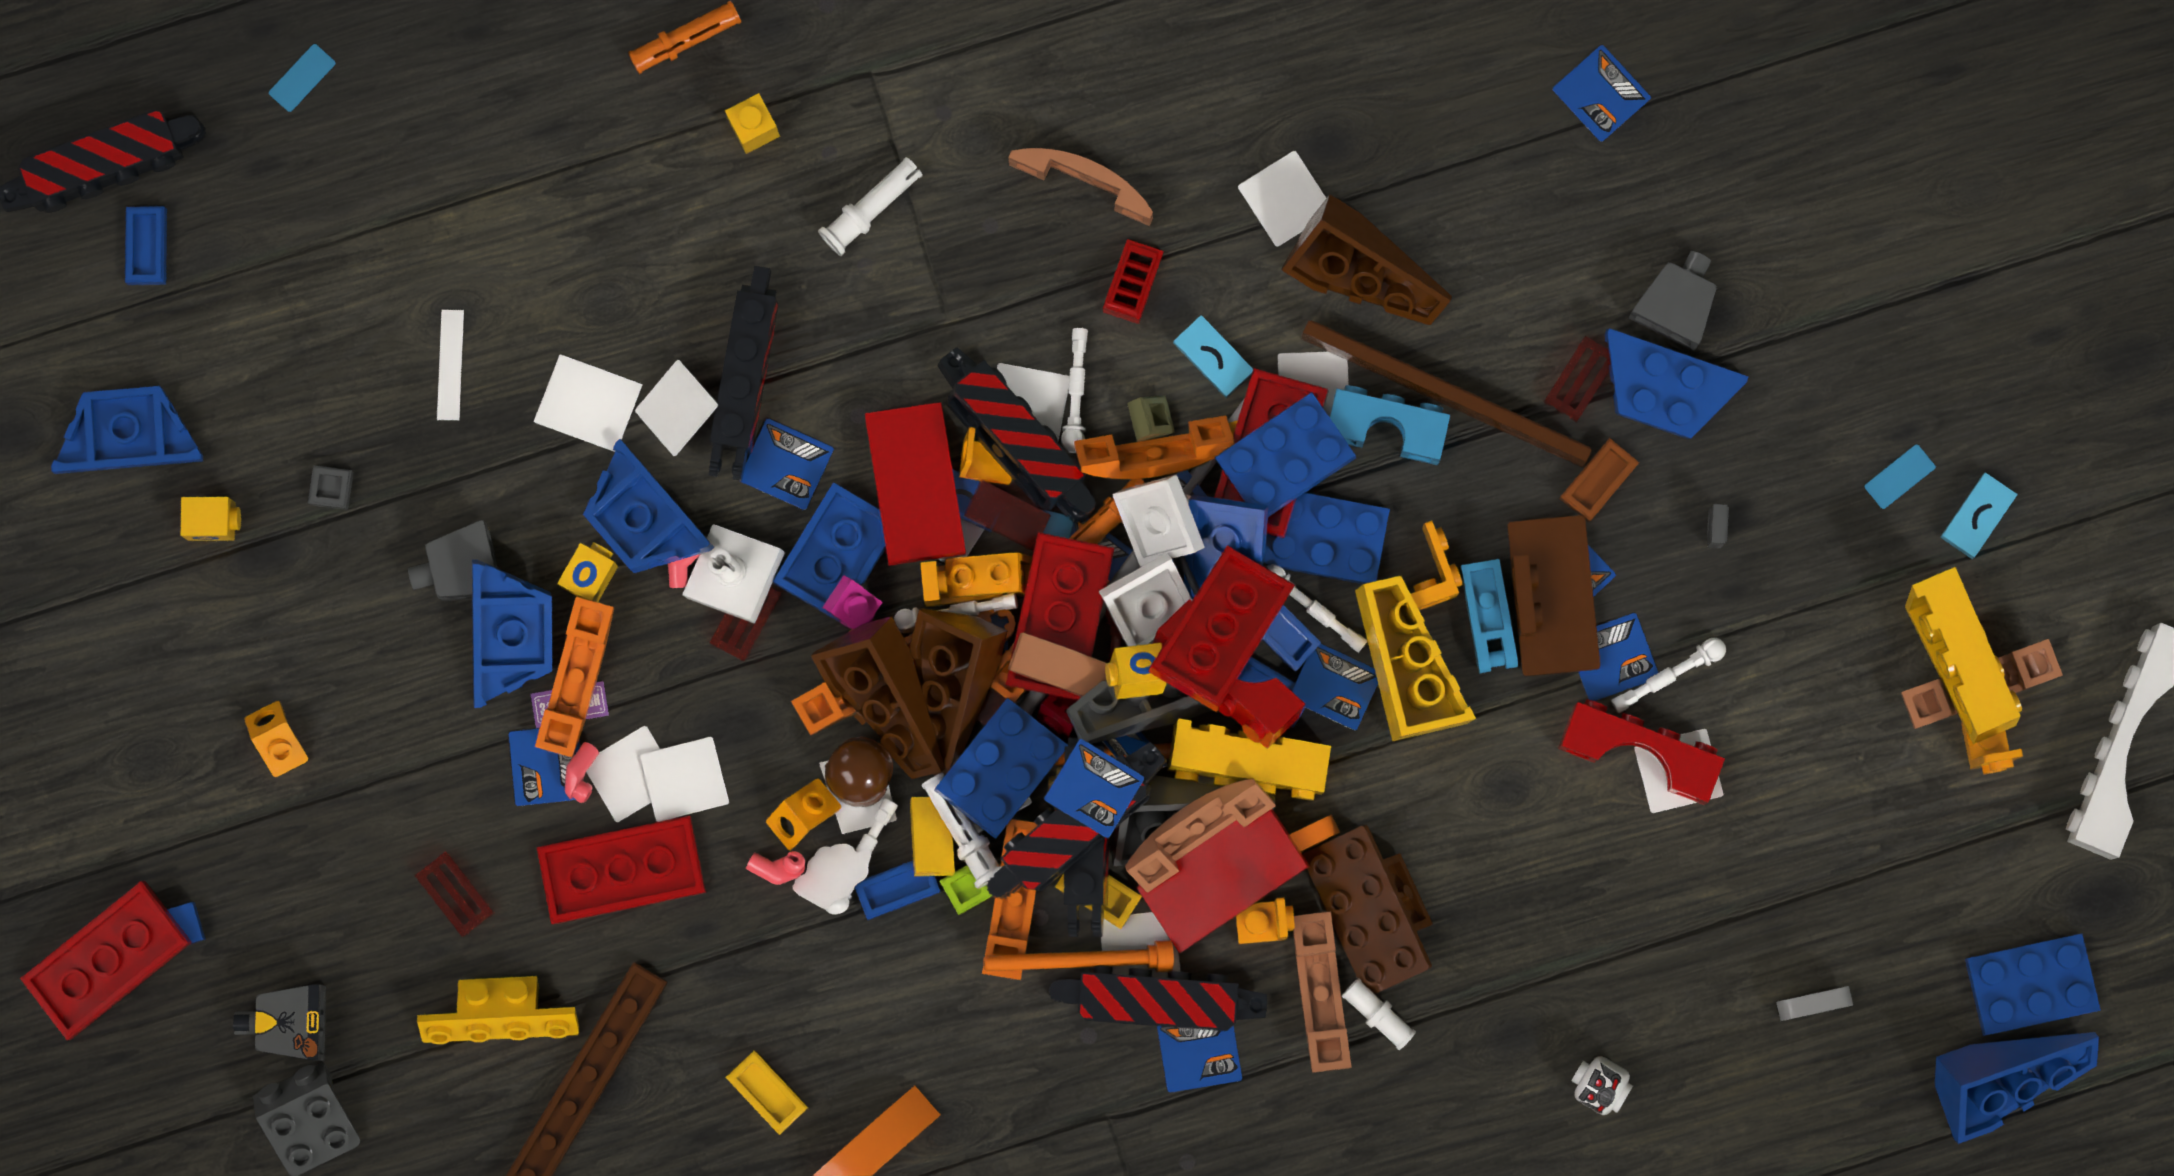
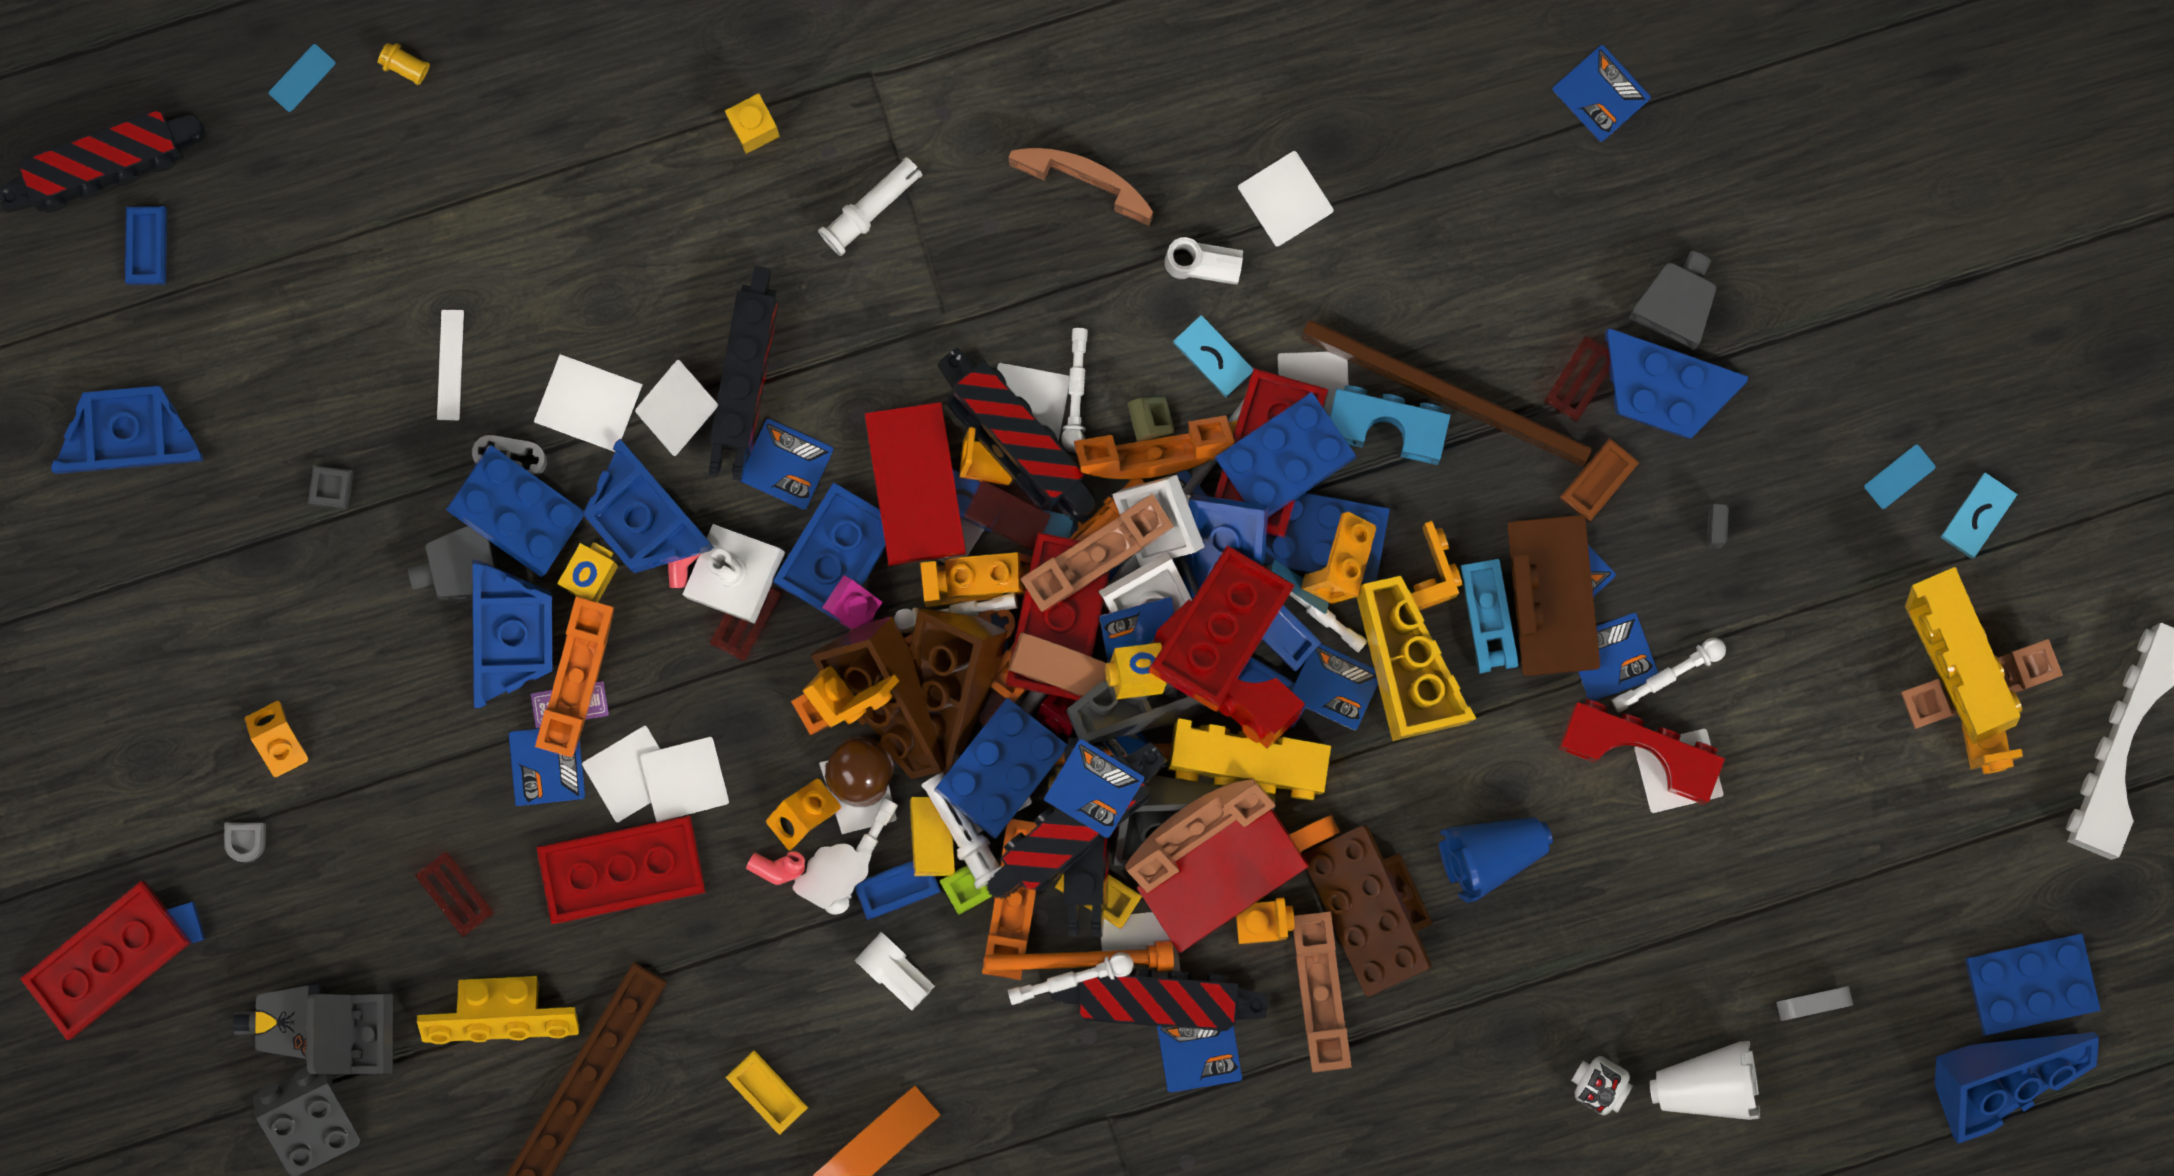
(209, 518): yellow brick -> none
(244, 840): none -> light grey tile
(349, 1034): none -> dark grey bracket
(403, 63): none -> yellow pin
(512, 447): none -> light grey beam
(515, 511): none -> blue plate
(576, 770): coral arm -> none
(684, 37): orange pin -> none
(838, 703): none -> light orange bracket
(888, 966): none -> white piece
(1097, 553): none -> nougat slope
(1118, 965): none -> white piece
(1122, 309): red slope -> none
(1134, 625): none -> blue sticker
(1208, 263): none -> white piece
(1292, 577): none -> dark azure sticker
(1346, 562): none -> light orange bracket
(1354, 258): reddish brown wedge -> none
(1378, 1014): white pin -> none
(1491, 853): none -> blue cone
(1710, 1084): none -> white cone

